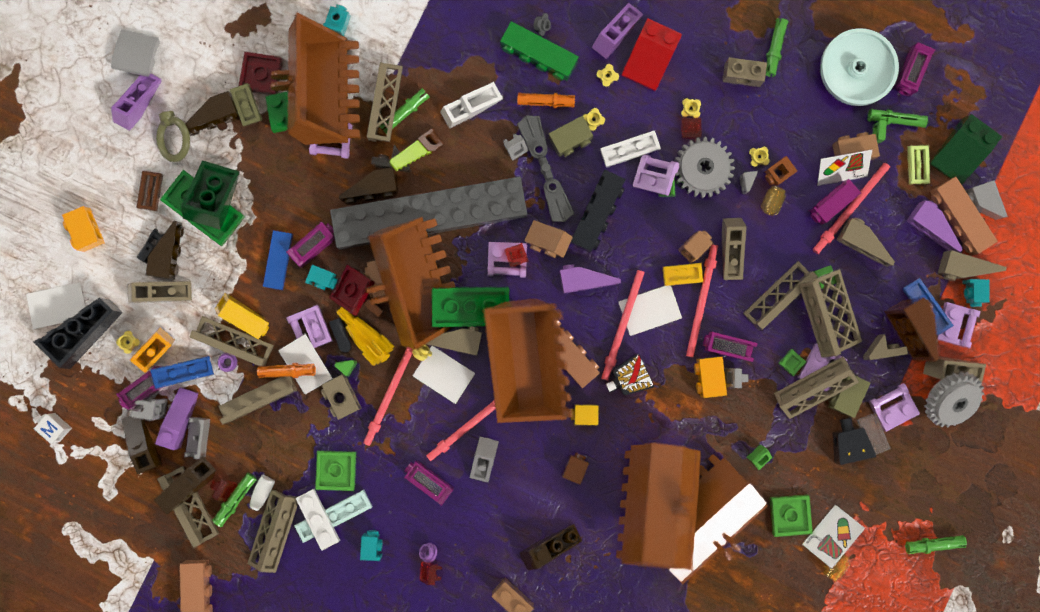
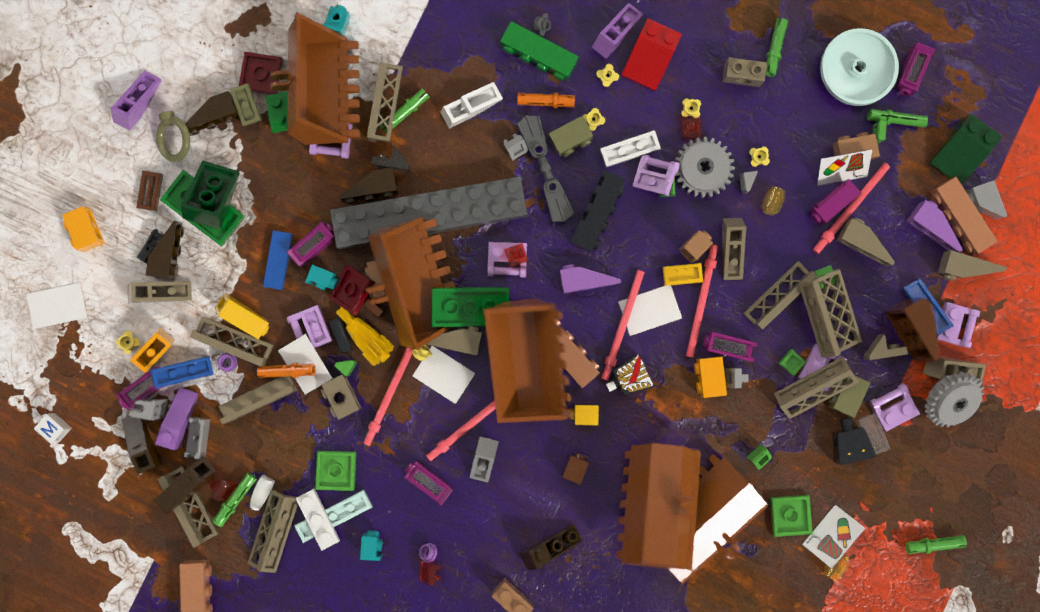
(77, 334): black wedge -> none
(135, 53): light grey slope -> none
(417, 150): lime piece -> none
(548, 239): medium nougat brick -> none
(785, 168): dark orange brick -> none
(911, 165): yellowish green tile -> none
(977, 292): teal brick -> none

